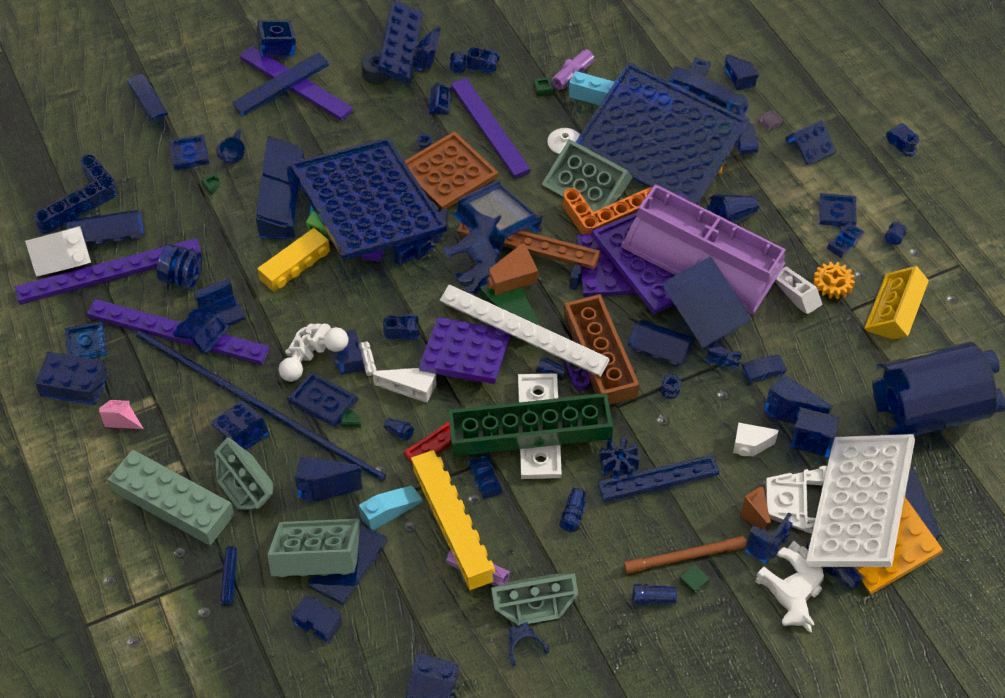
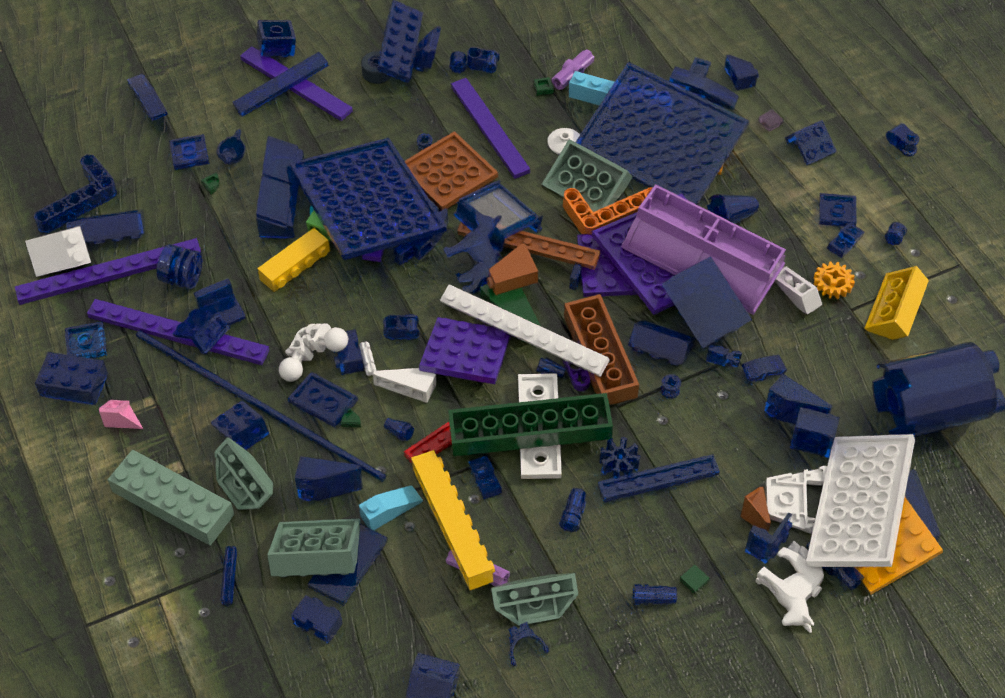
(440, 99): clear blue slope -> none
(642, 564): dark orange piece -> none
(748, 142): clear blue beam -> none
(753, 439): white slope -> none

